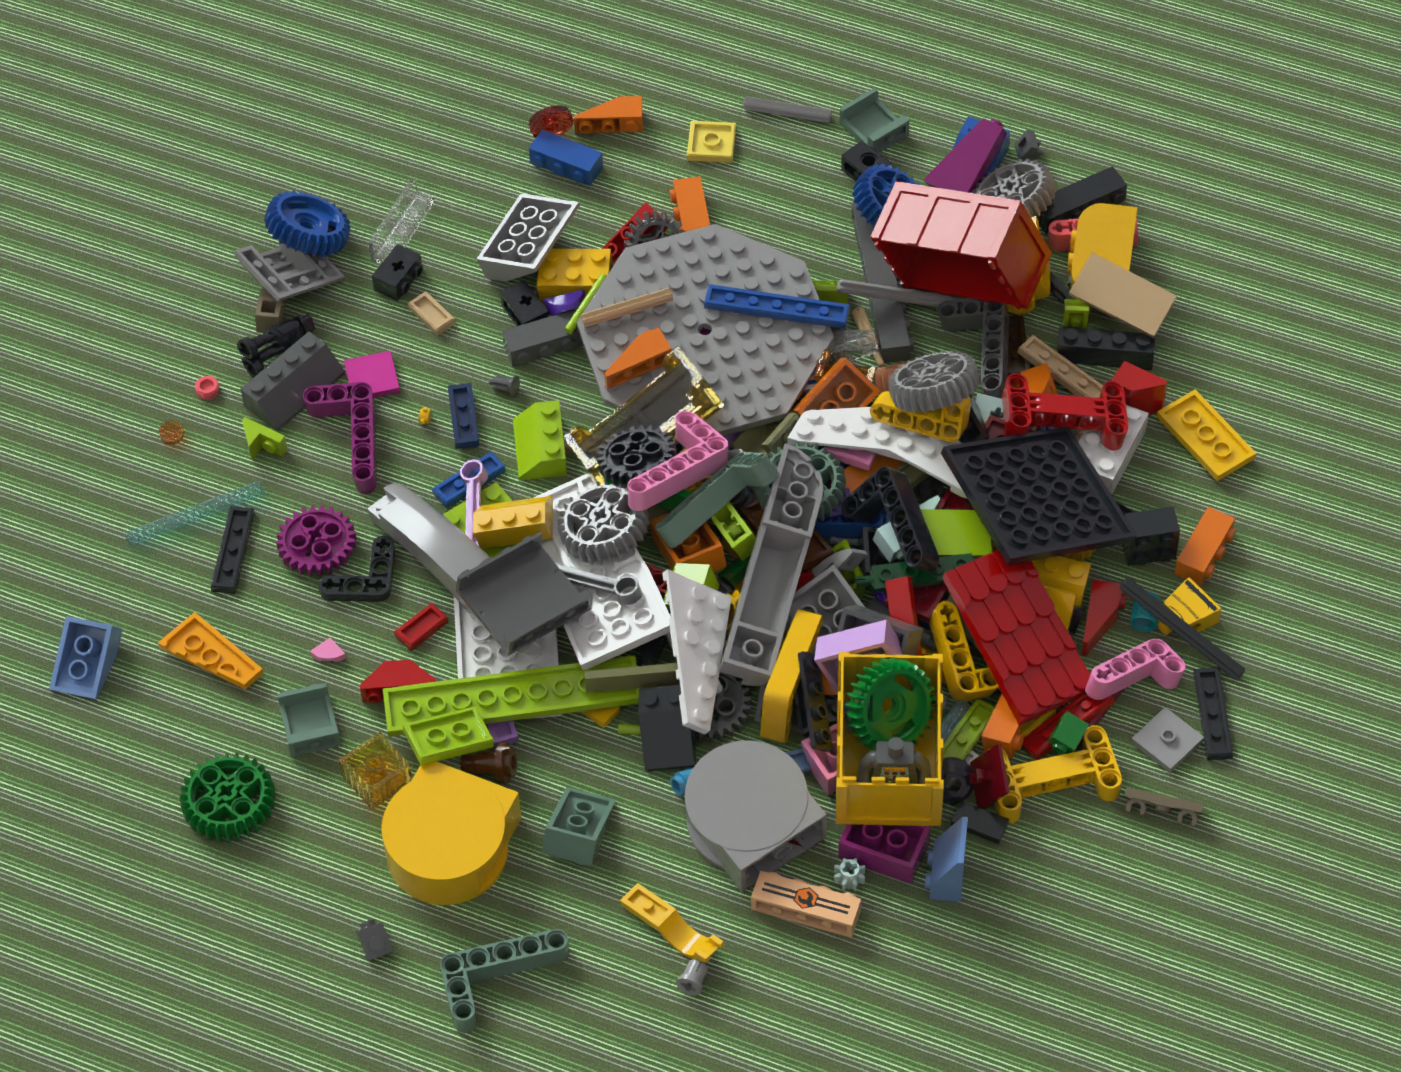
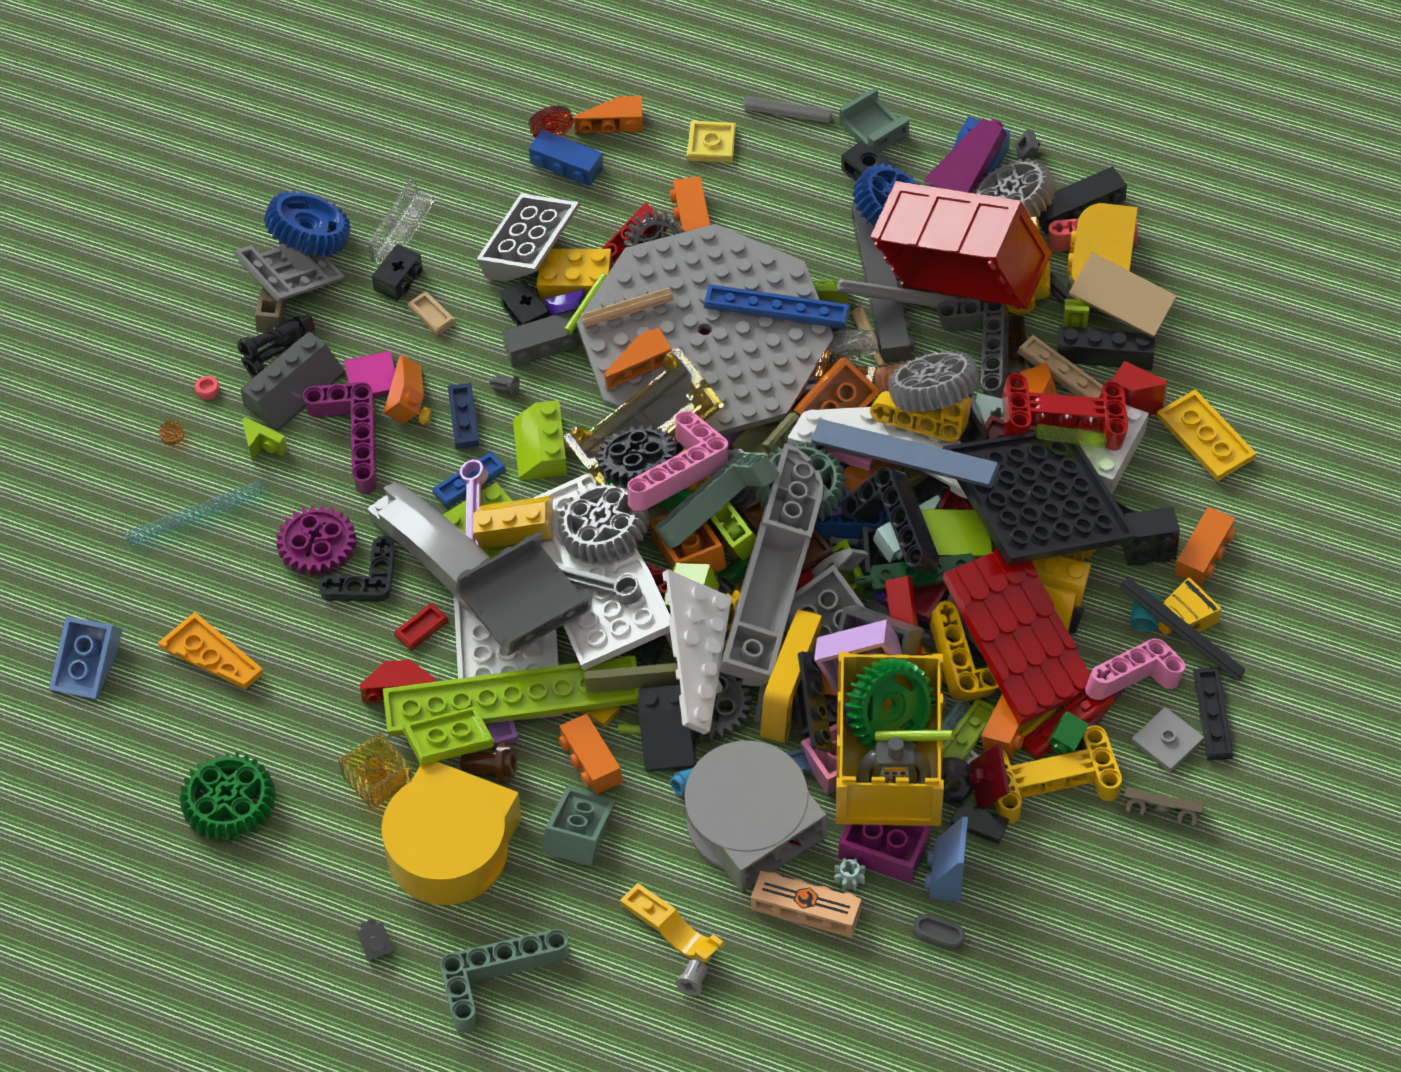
(232, 550): black tile -> none
(308, 719): sand green panel -> none
(328, 652): bright pink tile -> none
(405, 391): none -> orange slope
(590, 754): none -> orange brick
(905, 453): none -> sand blue tile
(917, 735): none -> lime bar
(939, 932): none -> dark grey tile
(1070, 435): none -> clear neon green axle
(1103, 611): red slope -> none

